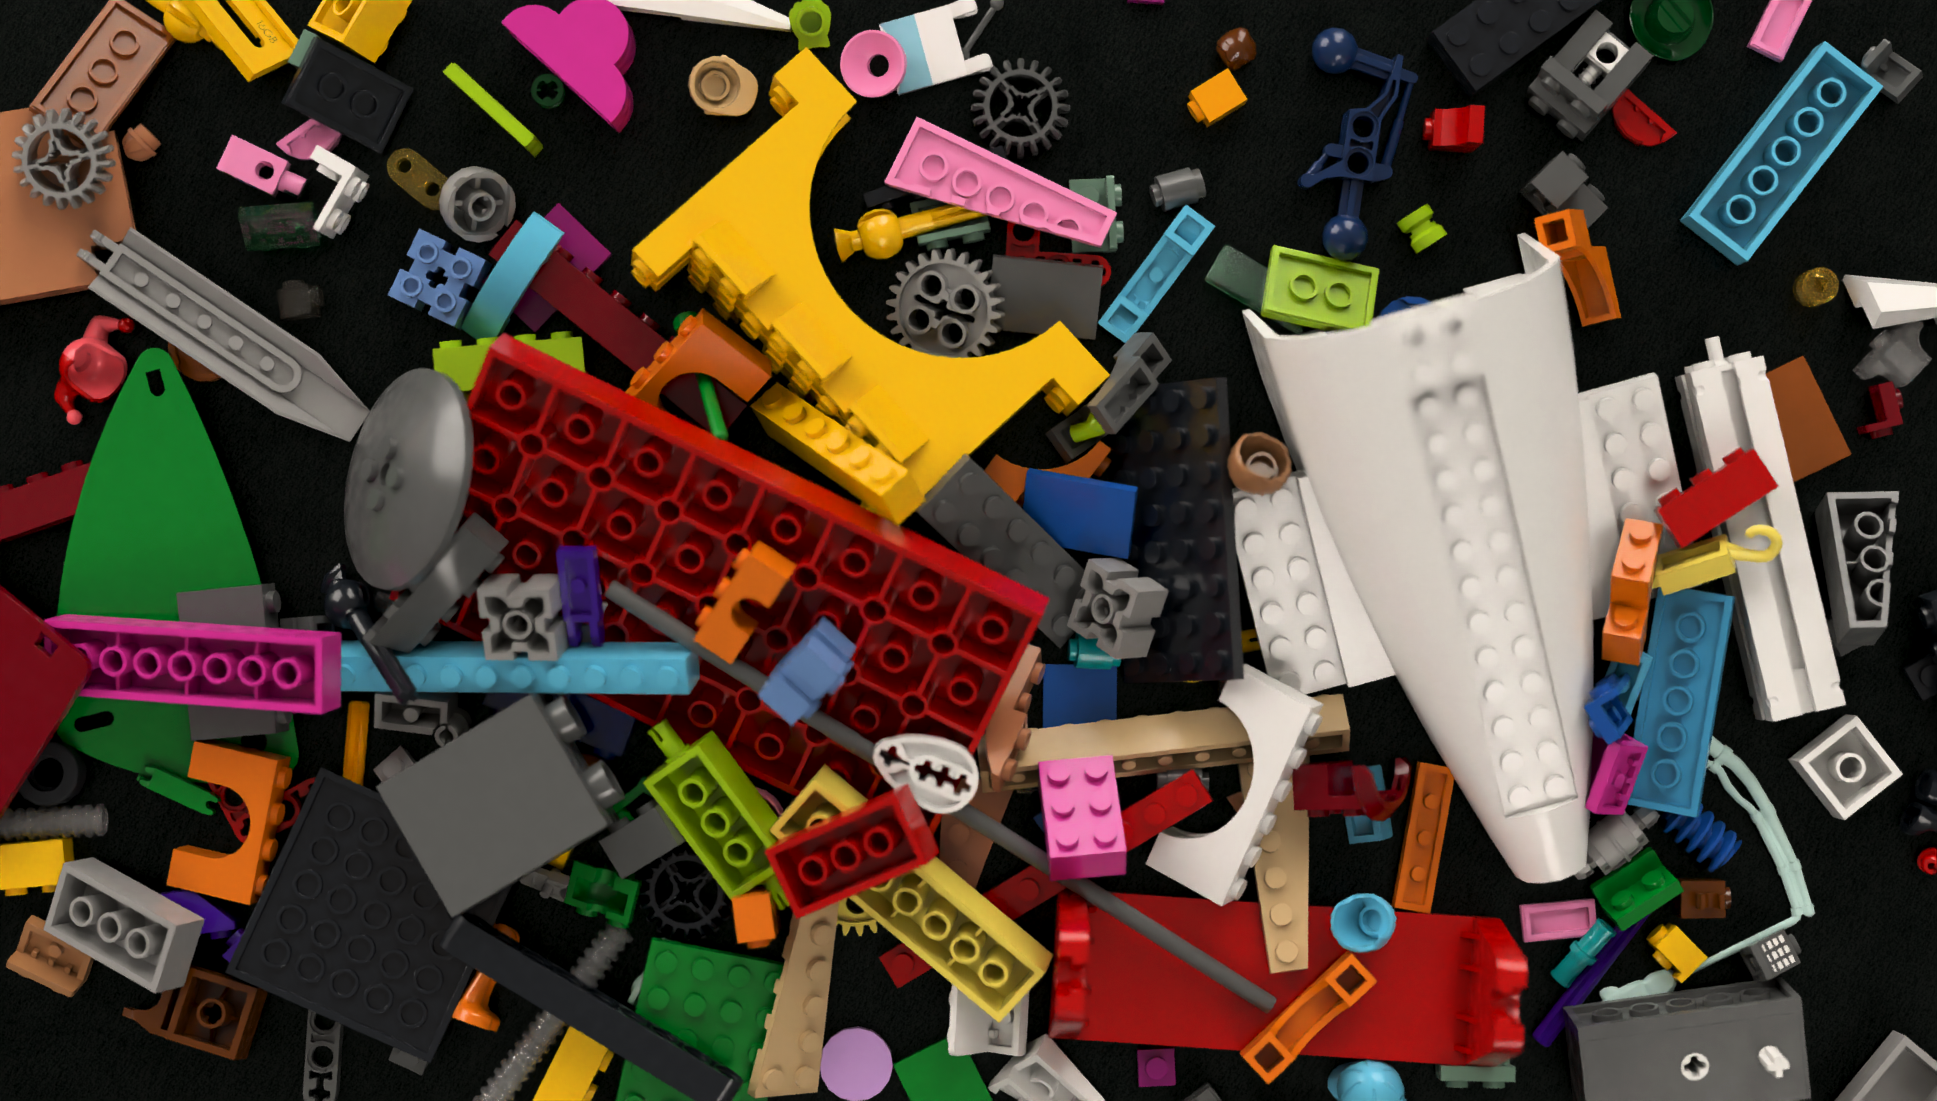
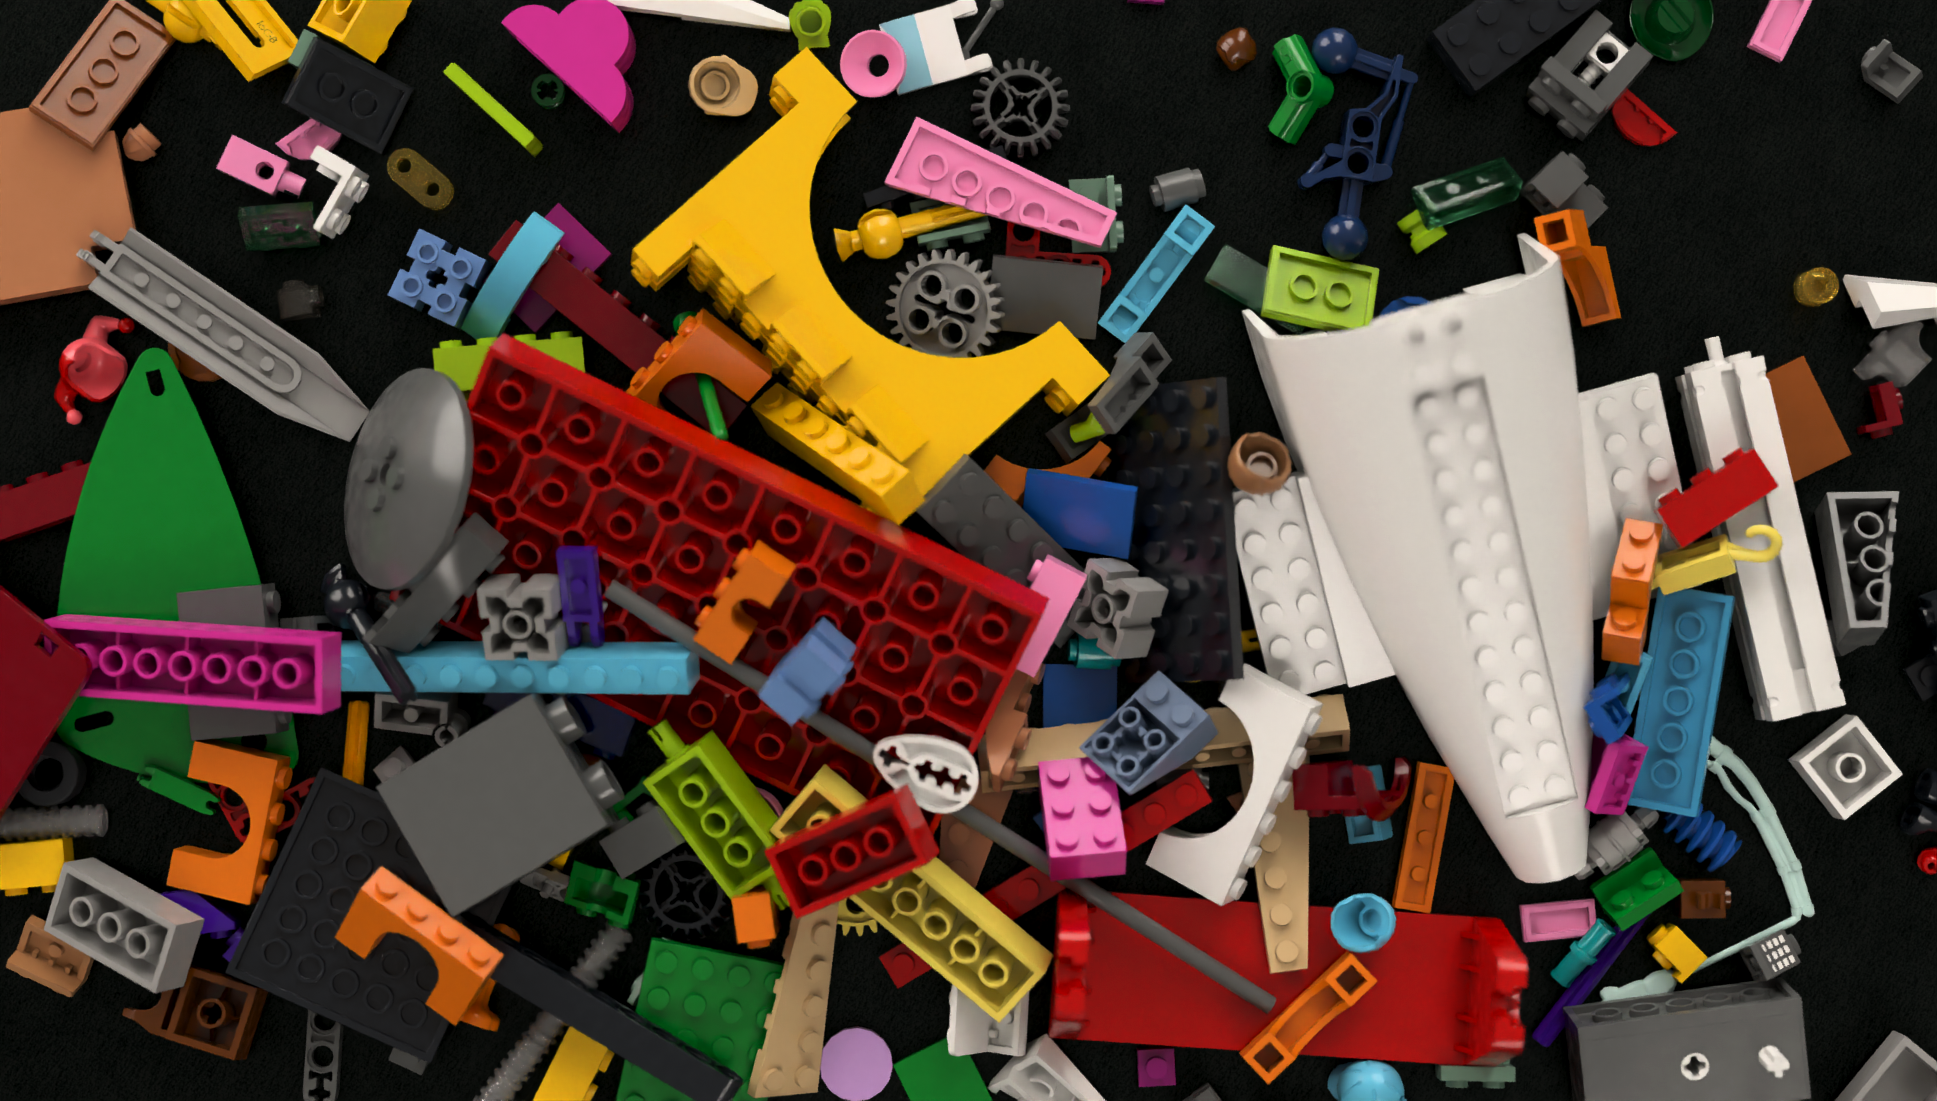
(59, 145): light grey gear -> none
(461, 956): none -> orange arch
(477, 203): light grey cylinder -> none
(1062, 586): none -> bright pink brick
(1150, 735): none -> sand blue slope
(1216, 98): light orange brick -> none
(1300, 103): none -> green piece
(1455, 129): red arch -> none
(1466, 193): none -> clear green slope
(1781, 153): medium azure brick -> none

